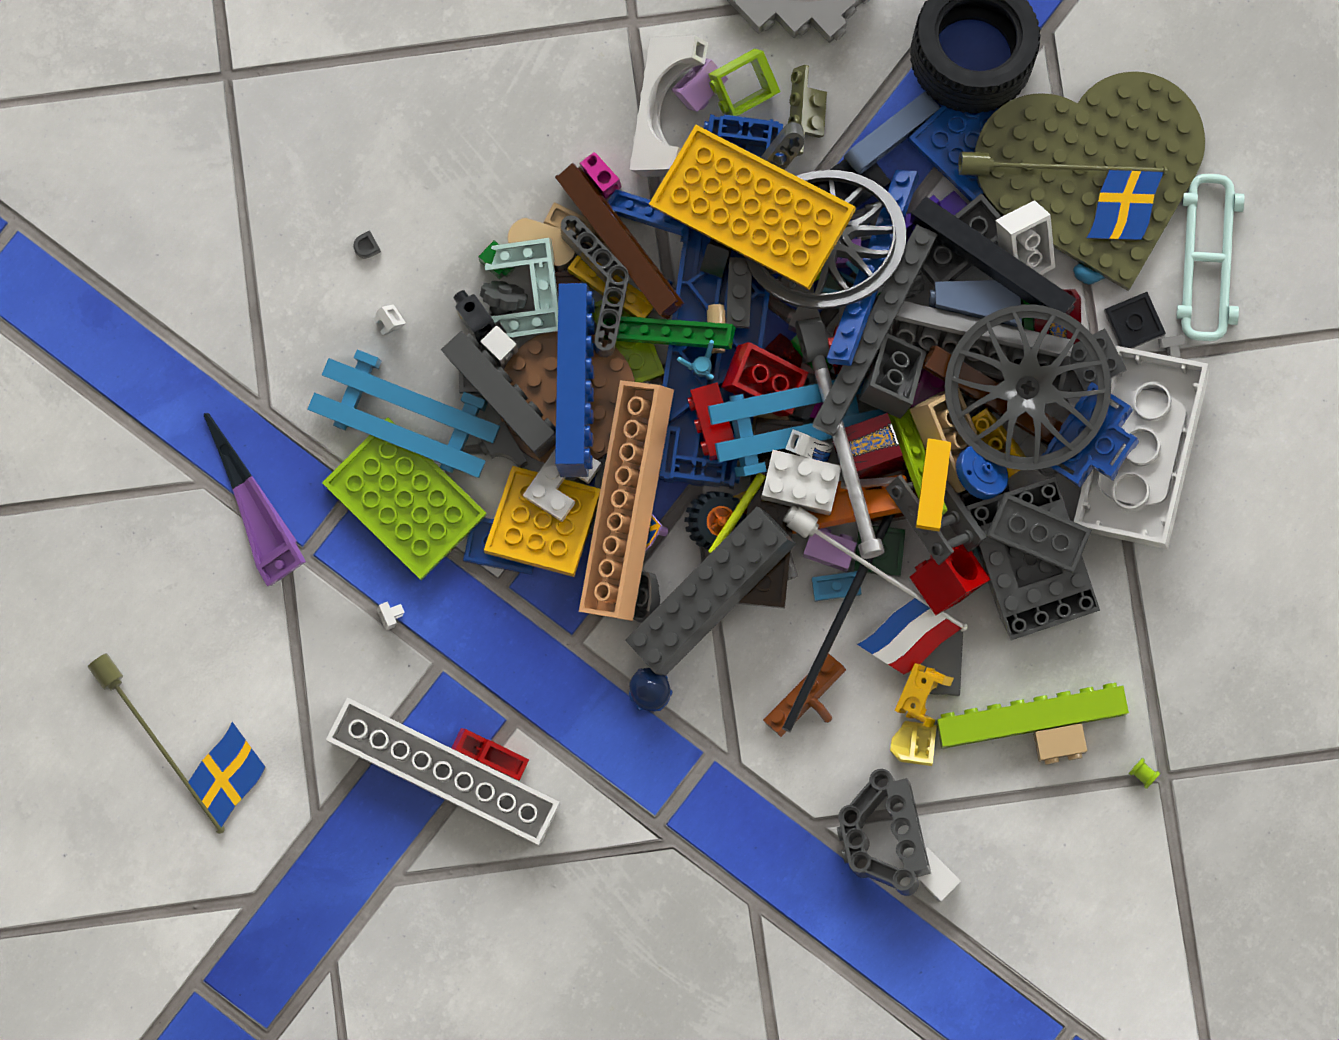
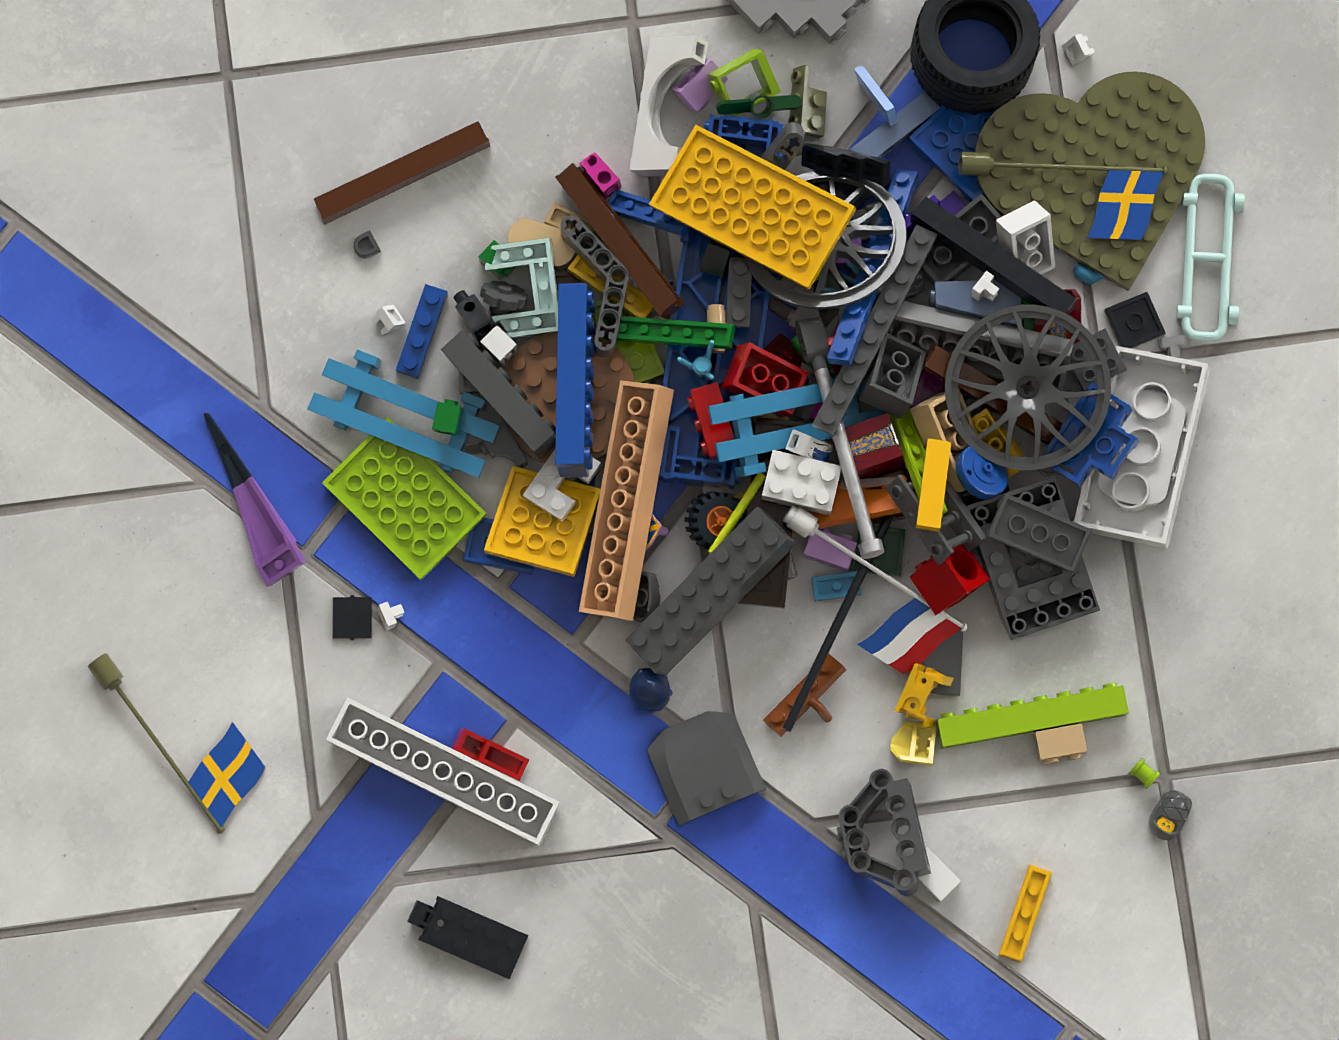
(352, 617): none -> black piece
(401, 172): none -> reddish brown tile
(421, 331): none -> blue plate
(448, 418): none -> green brick
(469, 935): none -> black hinge
(704, 765): none -> dark grey wedge
(773, 103): none -> dark green piece
(845, 163): none -> black slope
(876, 95): none -> light blue tile
(985, 288): none -> white tile
(1025, 913): none -> yellow tile
(1077, 49): none -> white tile
(1170, 815): none -> dark grey piece

